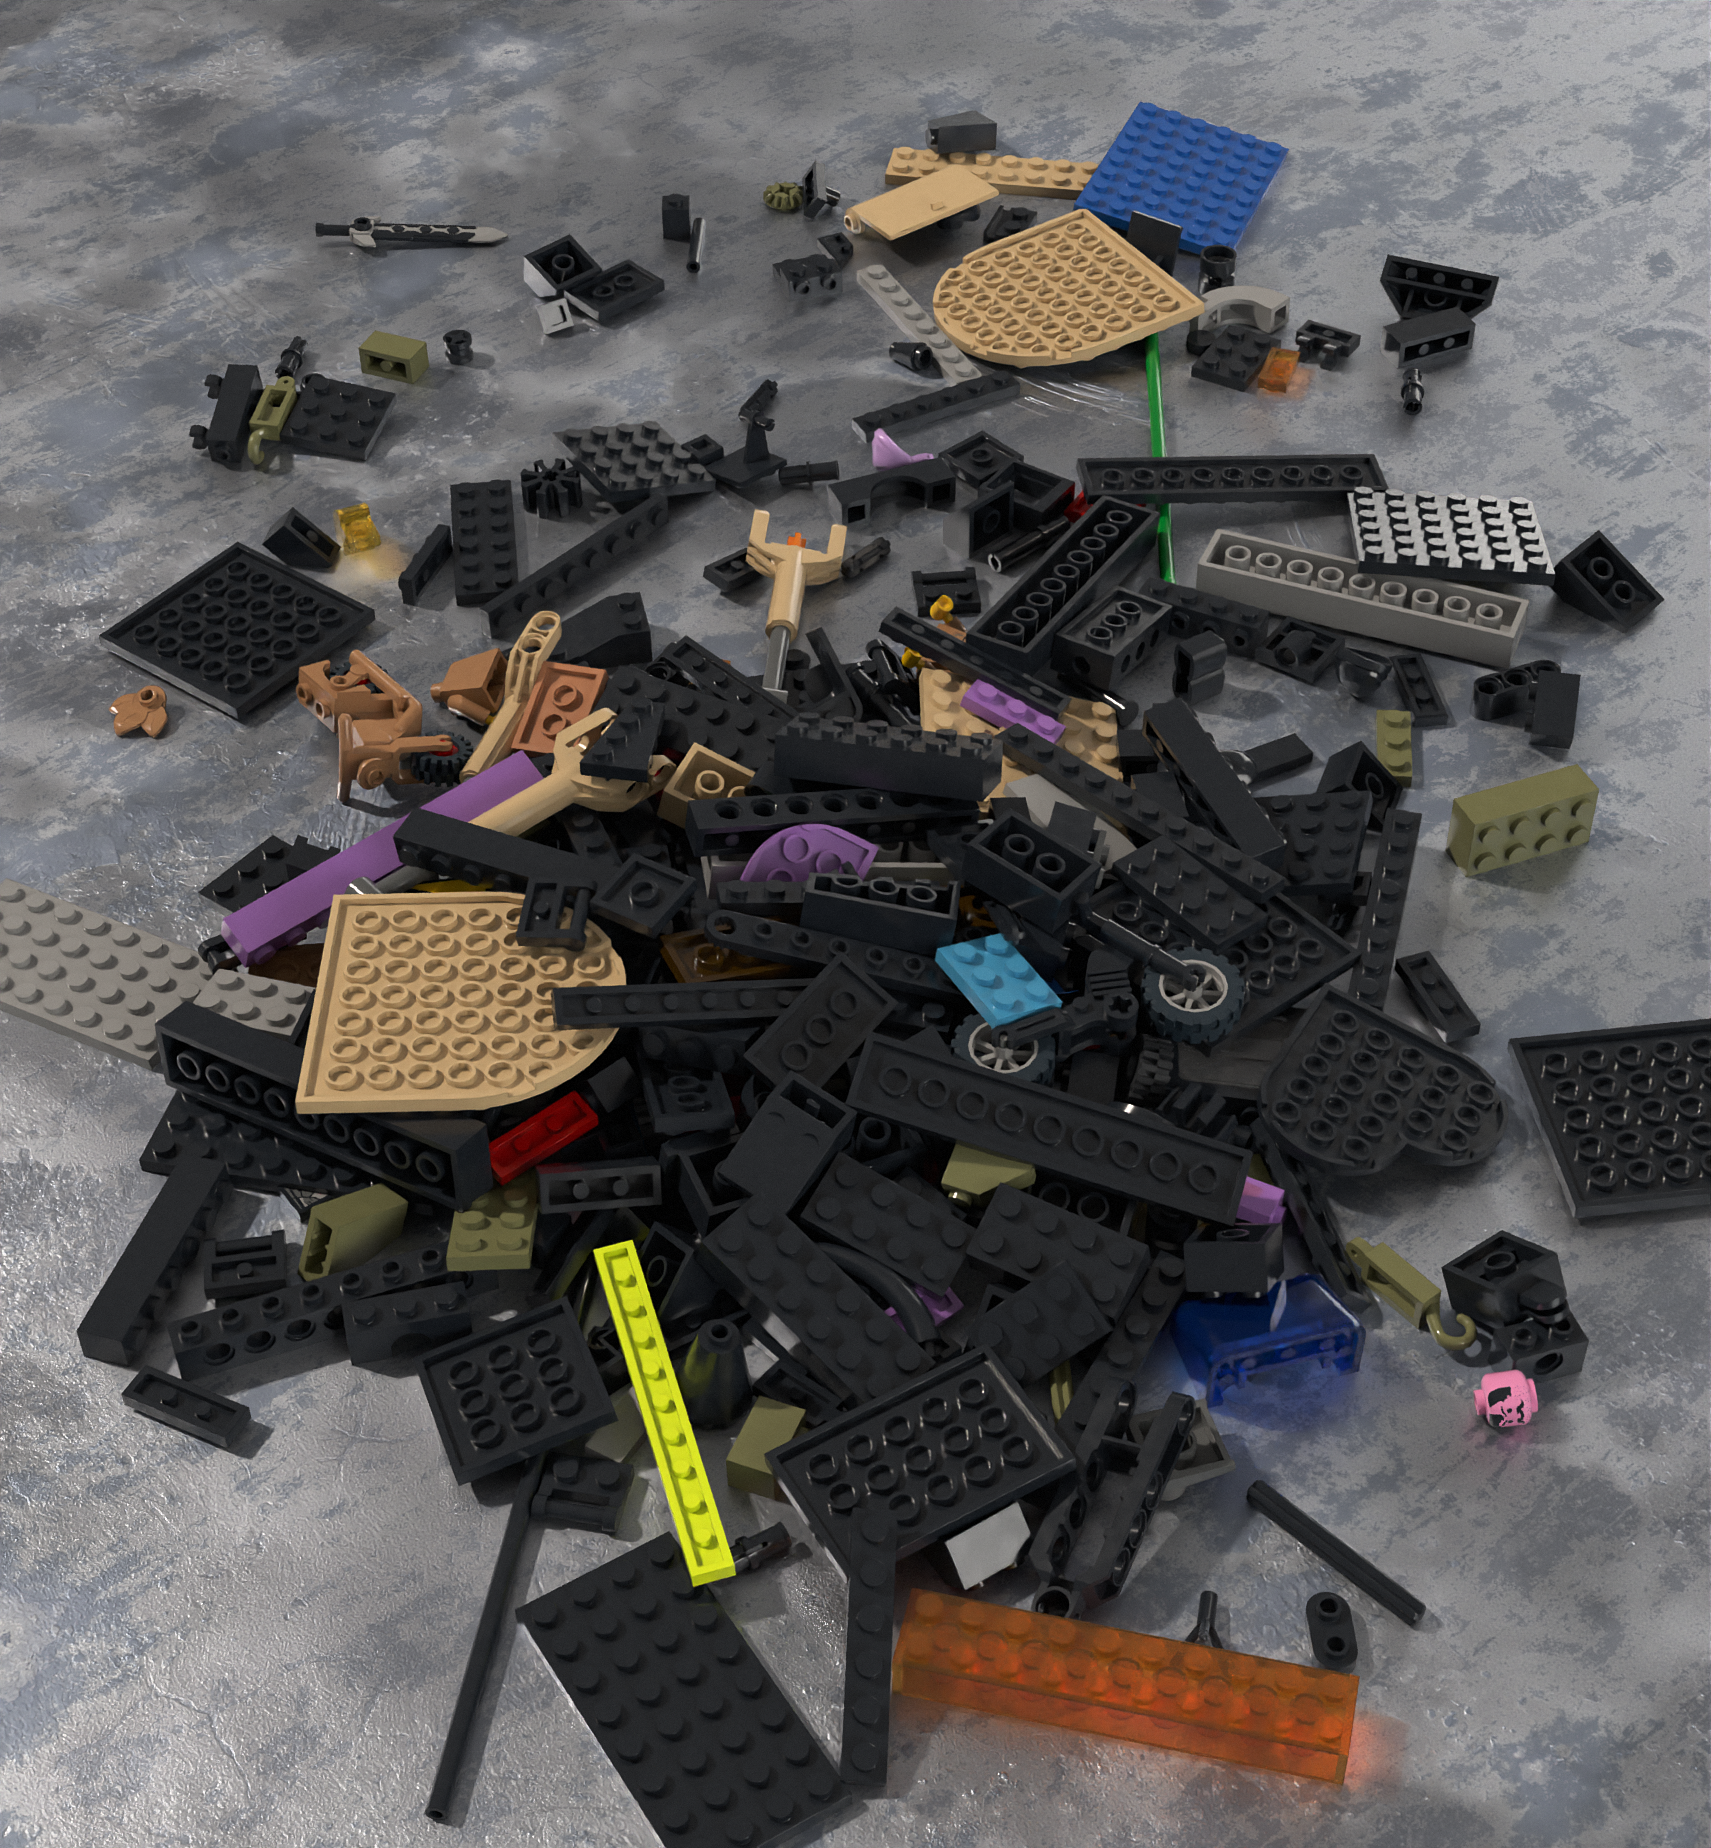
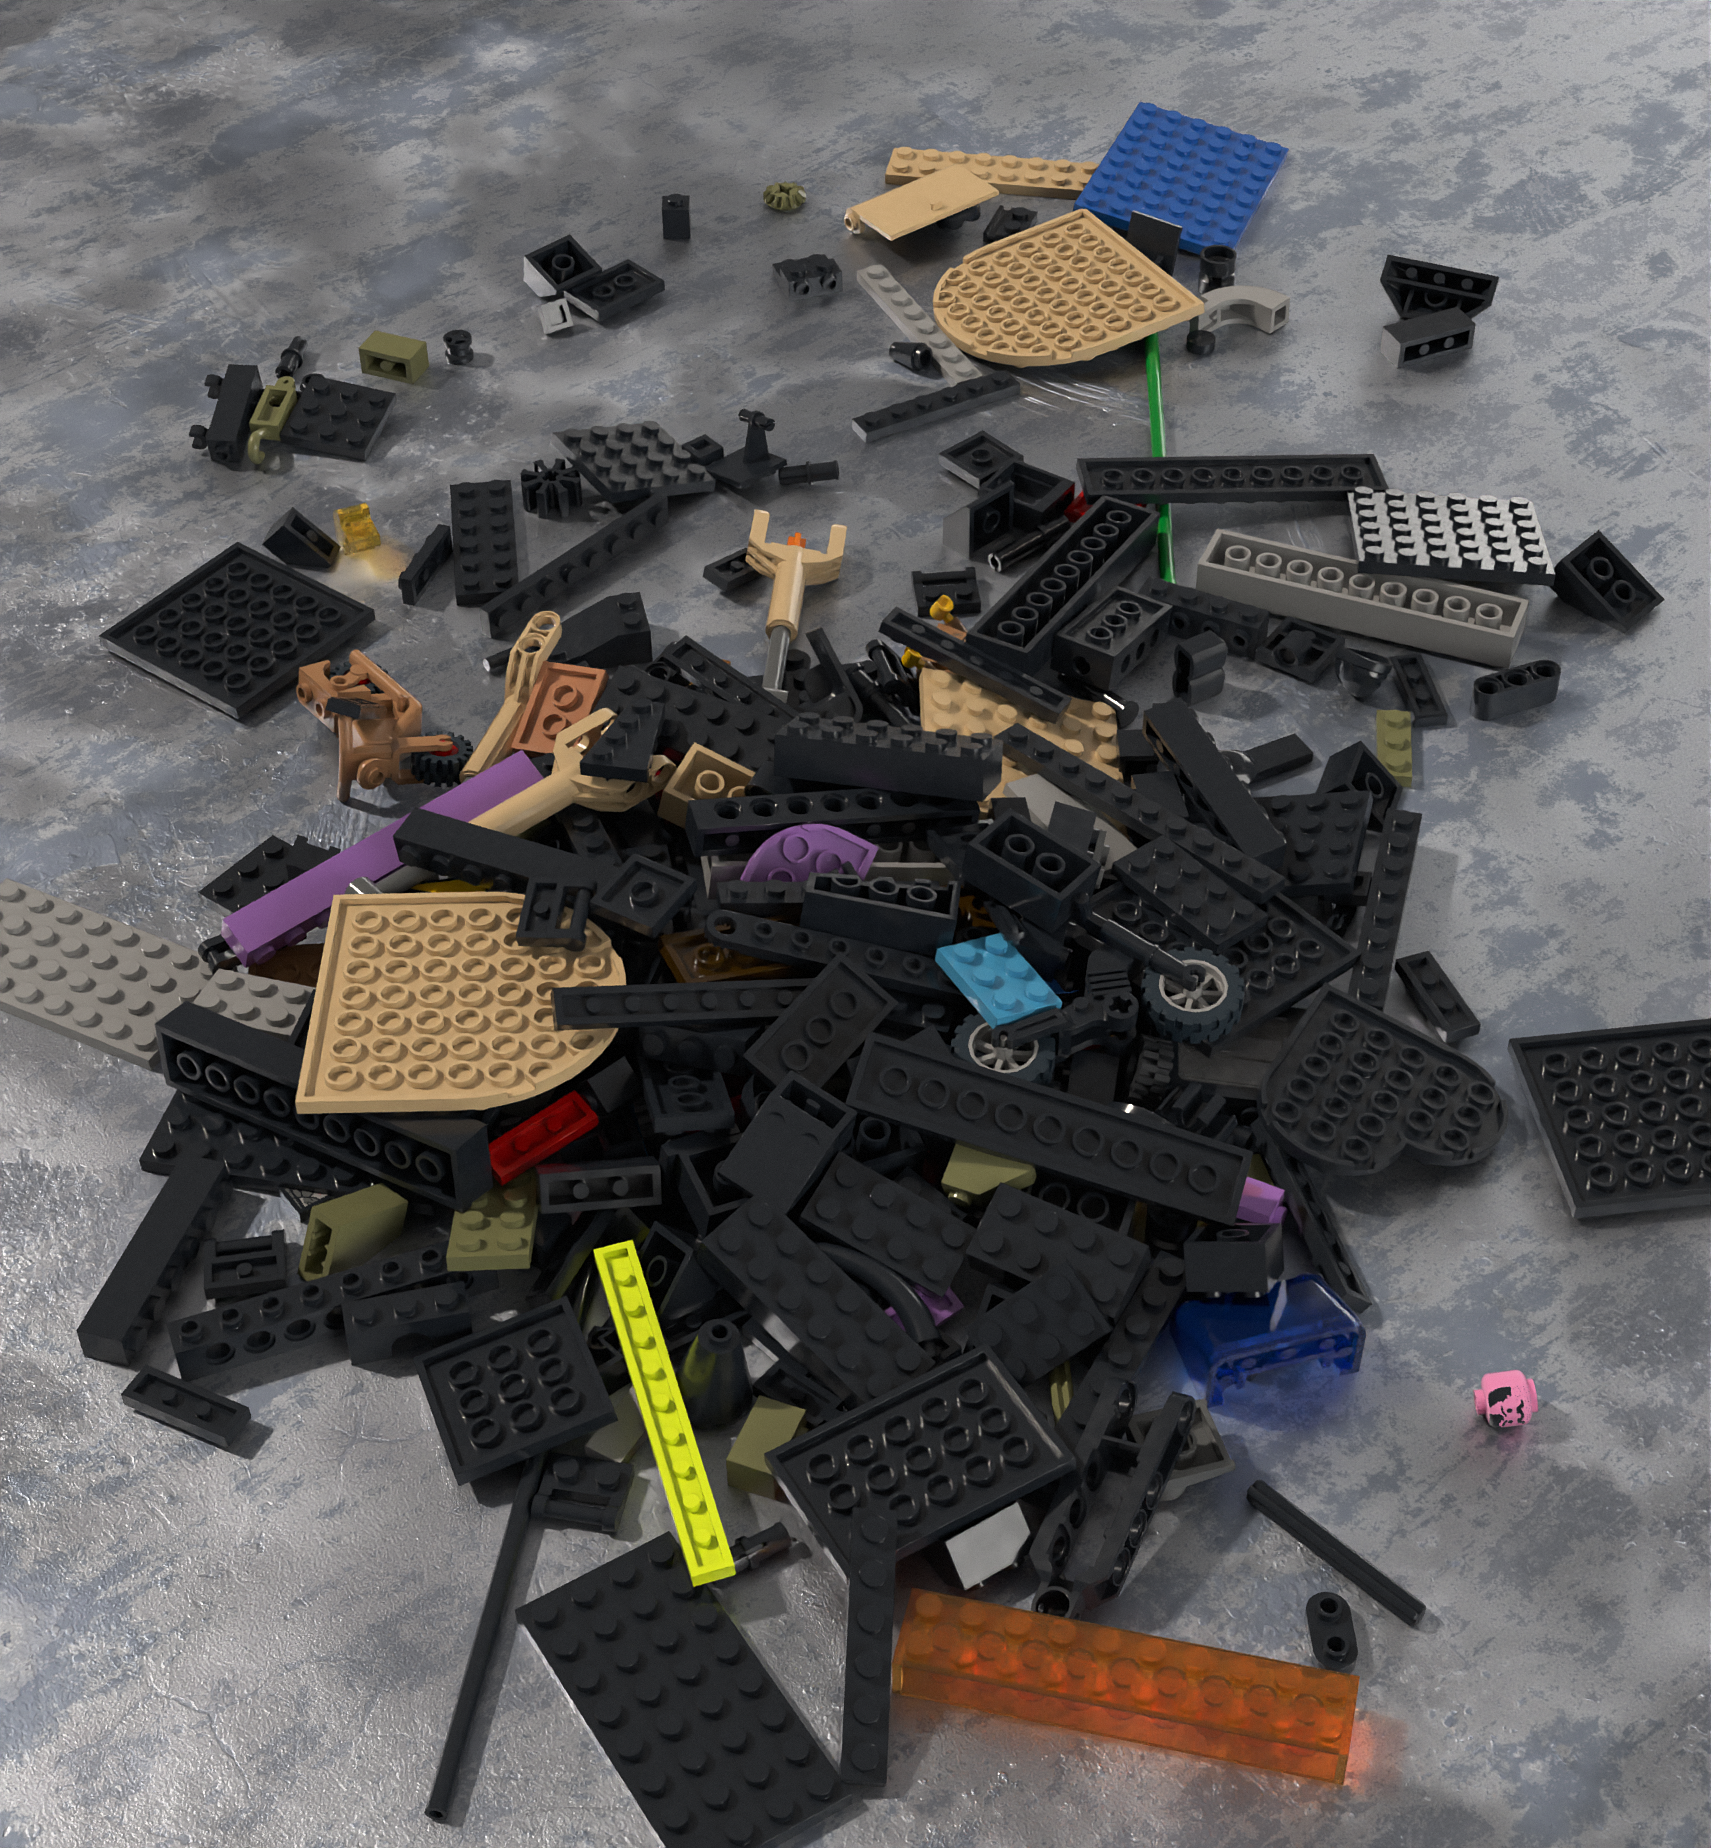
(140, 709): medium nougat plate -> none
(356, 708): none -> black tile
(367, 229): black sword -> none
(474, 686): medium nougat torso -> none
(696, 245): black piece -> none
(761, 396): black axle -> none
(816, 192): black tile -> none
(836, 247): black tile -> none
(865, 557): black axle -> none
(890, 456): lavender hat -> none
(924, 483): black arch -> none
(961, 133): black slope -> none
(1006, 711): medium lavender plate -> none
(1206, 1621): black plant -> none
(1234, 358): black plate -> none
(1278, 370): clear orange plate -> none
(1331, 340): black plate -> none
(1407, 1291): olive piece -> none
(1412, 391): black pin -> none
(1507, 1282): black brick -> none
(1521, 820): olive brick -> none
(1540, 1349): black brick -> none
(1553, 709): black brick -> none

